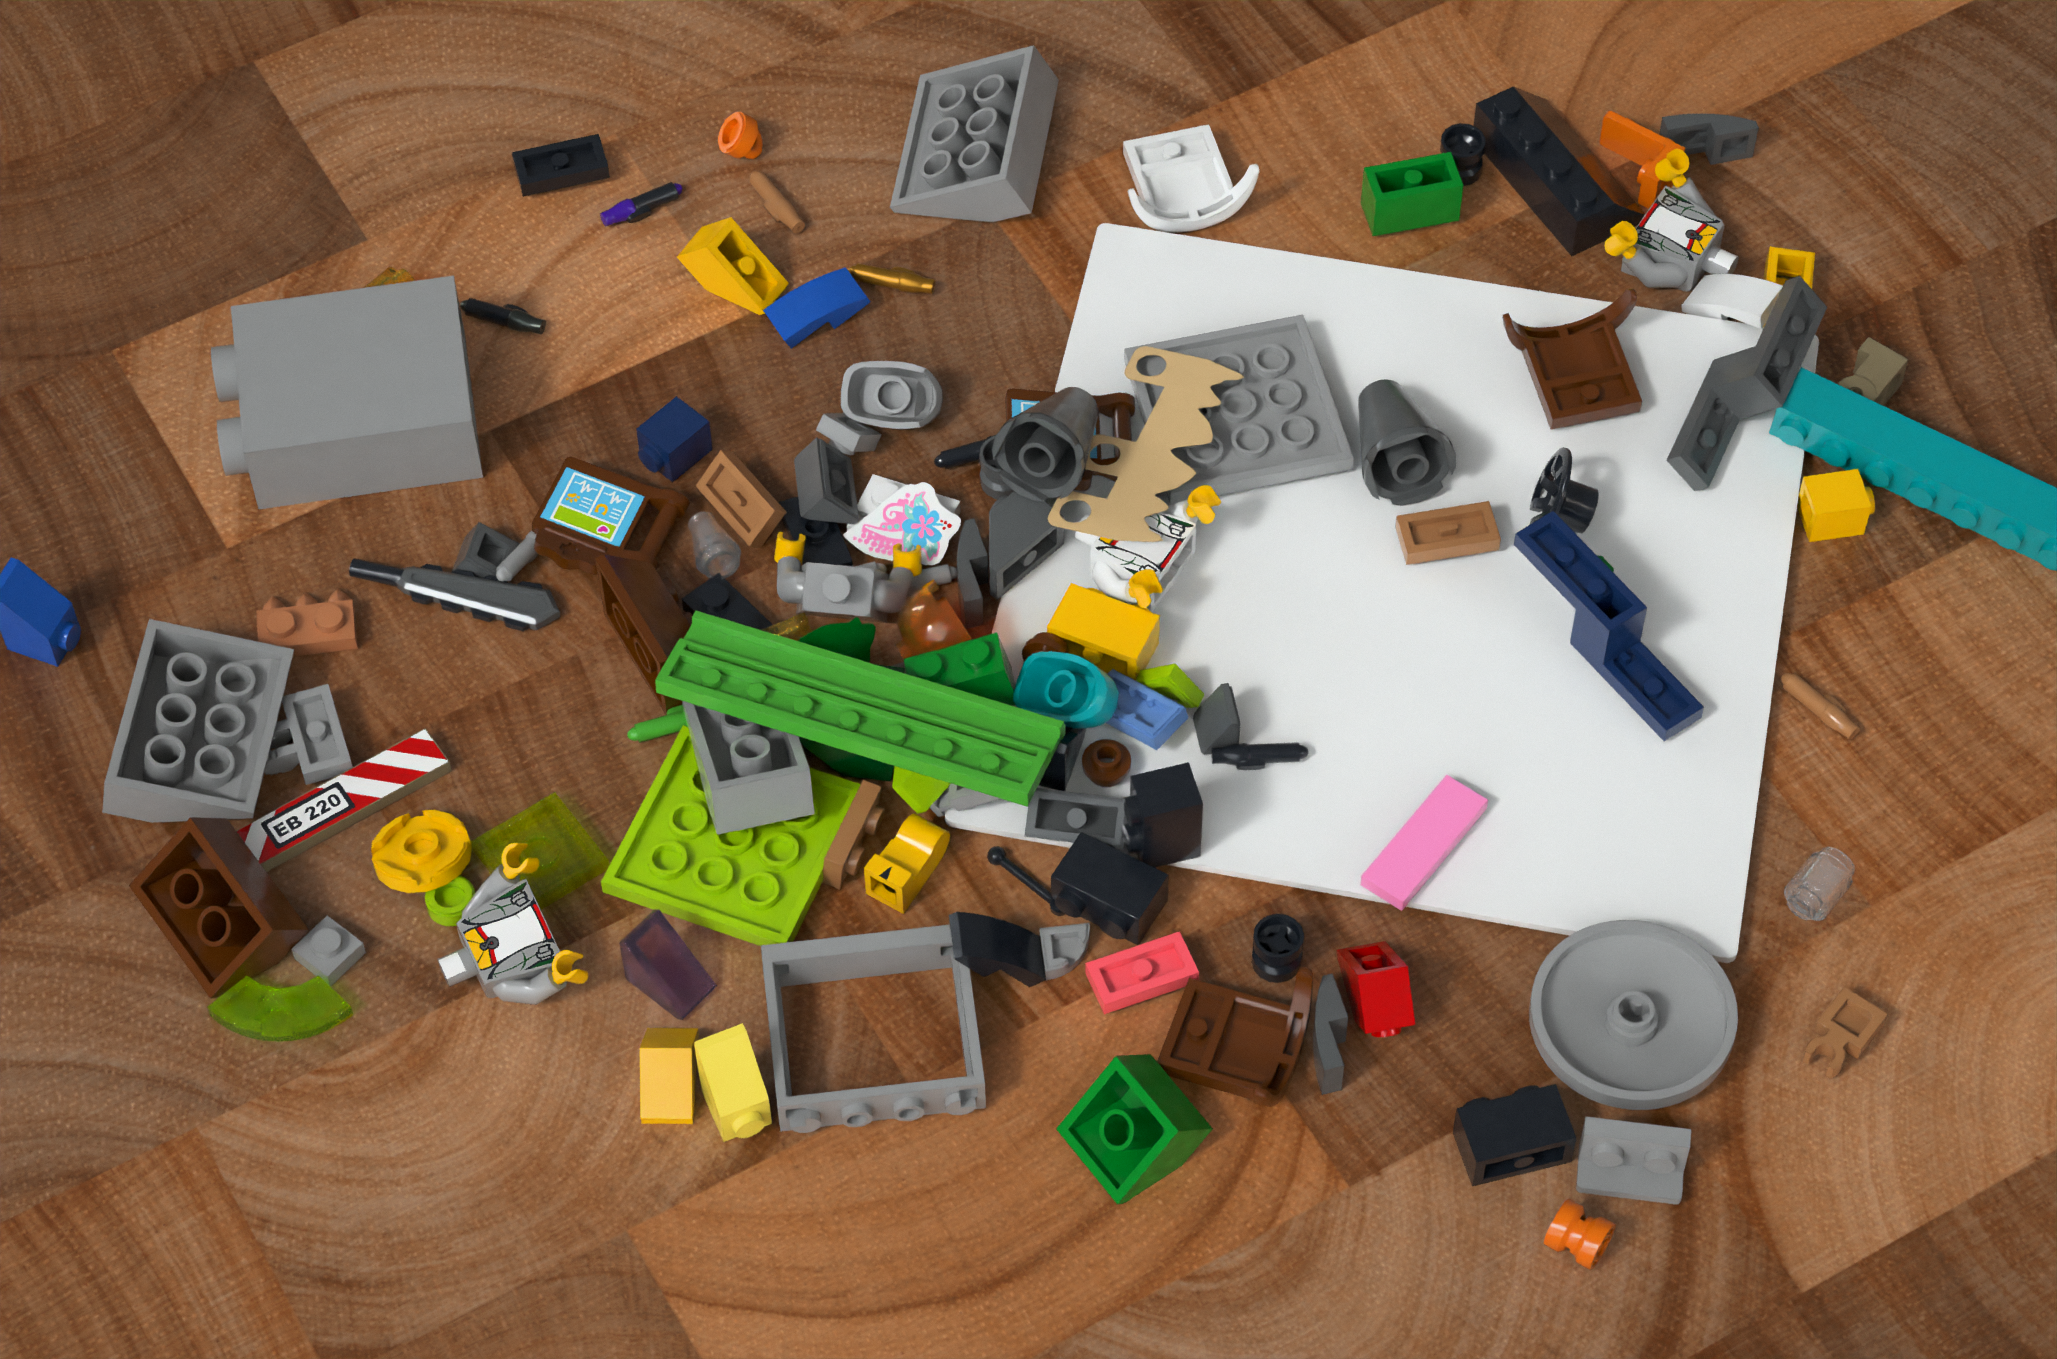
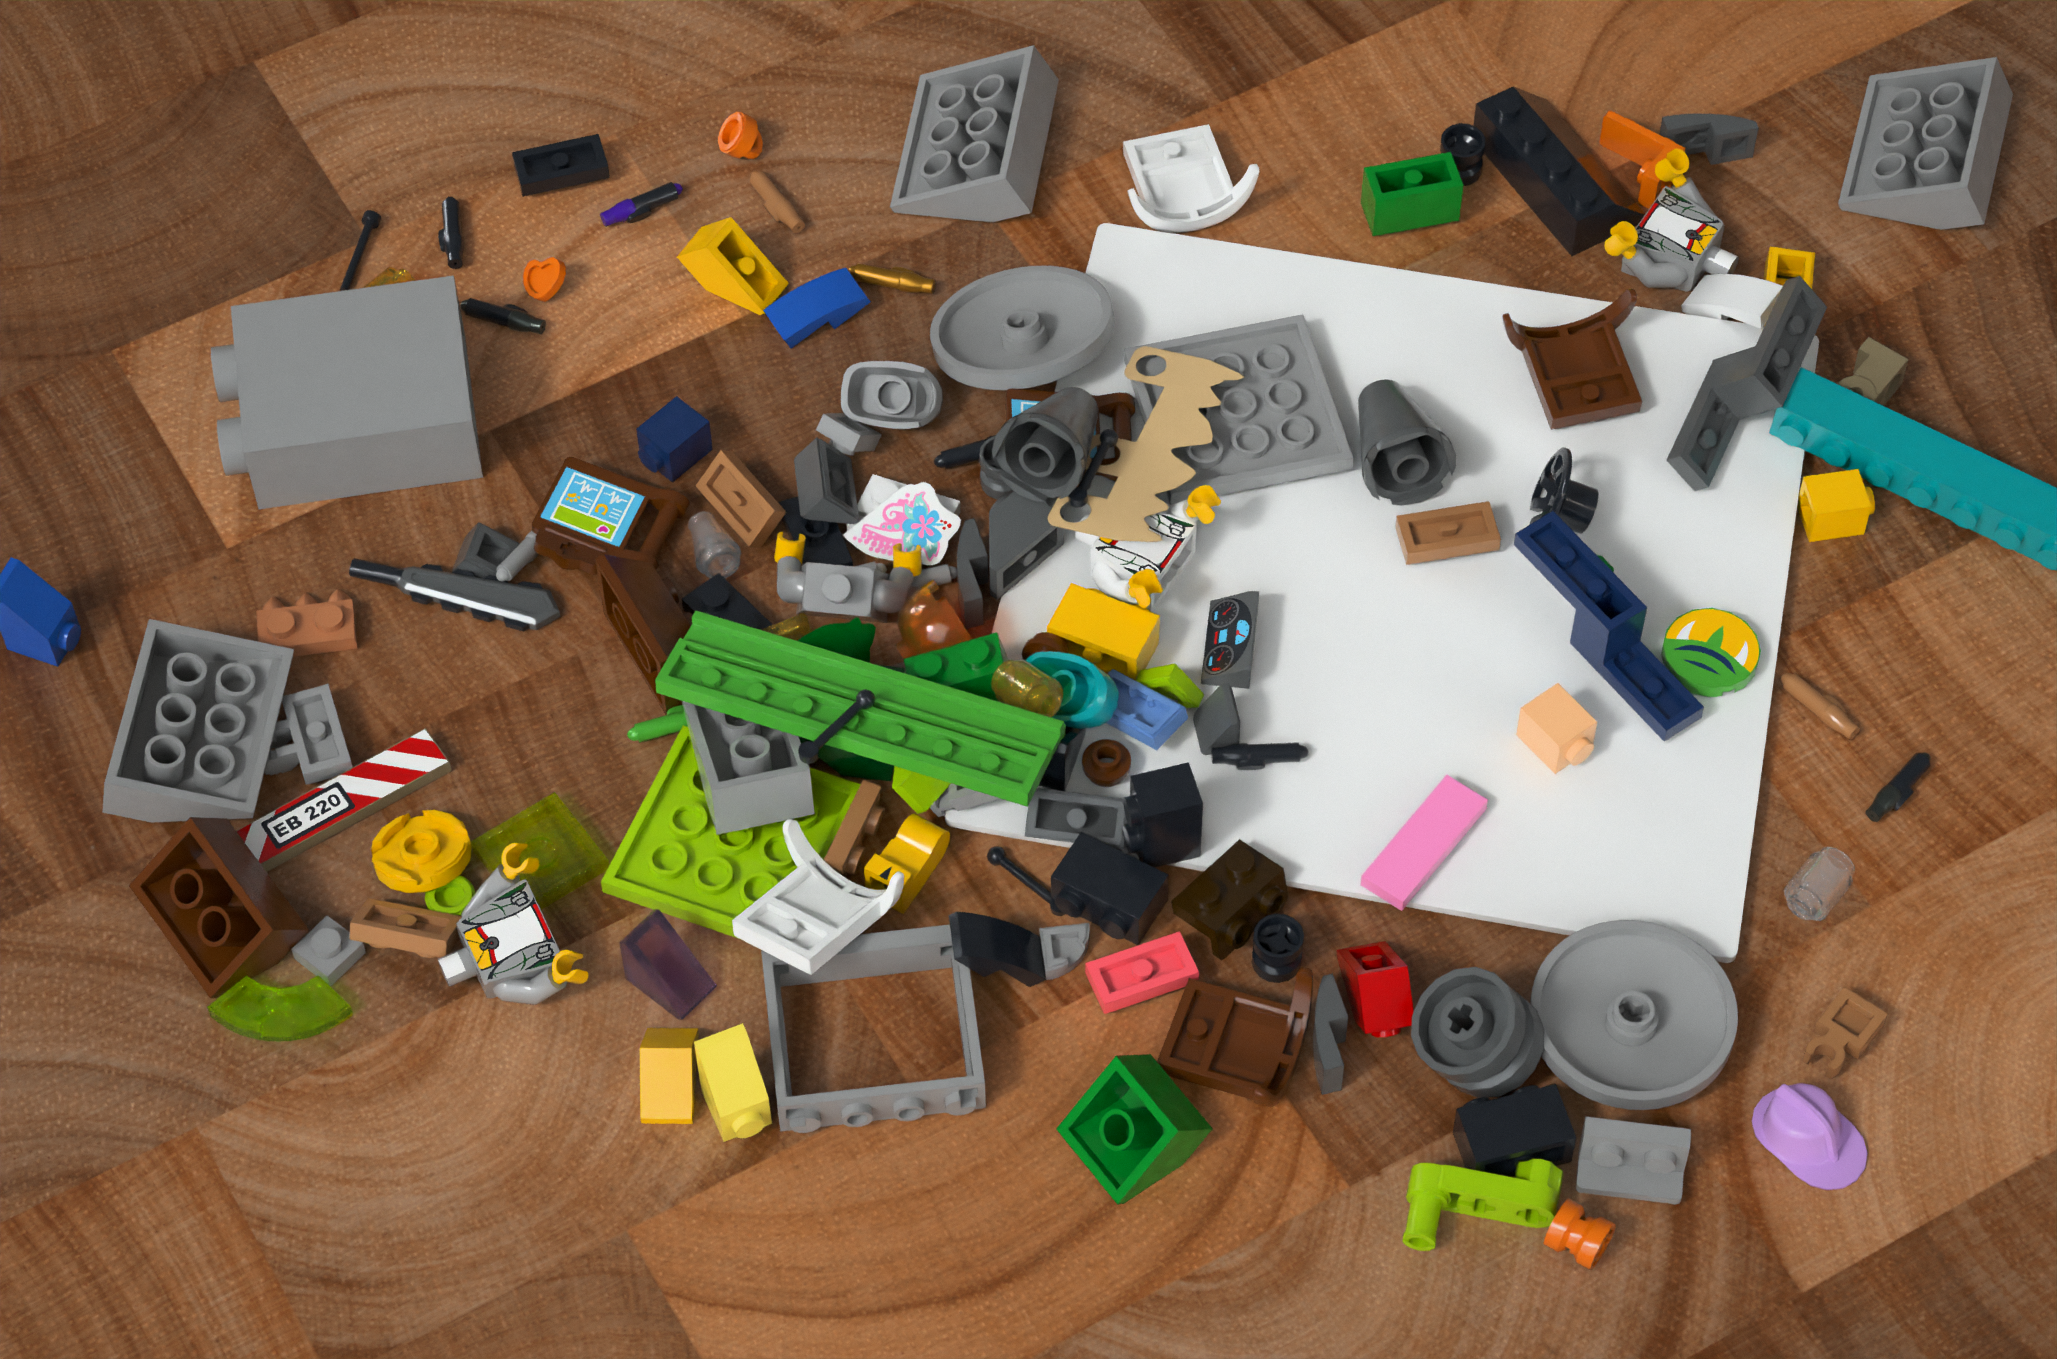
(370, 221): none -> black piece
(405, 928): none -> medium nougat plate
(451, 236): none -> black piece
(544, 278): none -> orange piece
(809, 750): none -> black hinge
(812, 909): none -> white piece
(1022, 327): none -> light grey dish
(1027, 688): none -> clear yellow brick
(1079, 495): none -> black hinge
(1230, 640): none -> slope
(1232, 897): none -> dark brown bracket
(1477, 1032): none -> dark grey wheel
(1525, 1200): none -> lime beam
(1557, 728): none -> light nougat brick
(1711, 651): none -> tile
(1810, 1136): none -> lavender piece
(1899, 788): none -> piece
(1929, 144): none -> light grey slope

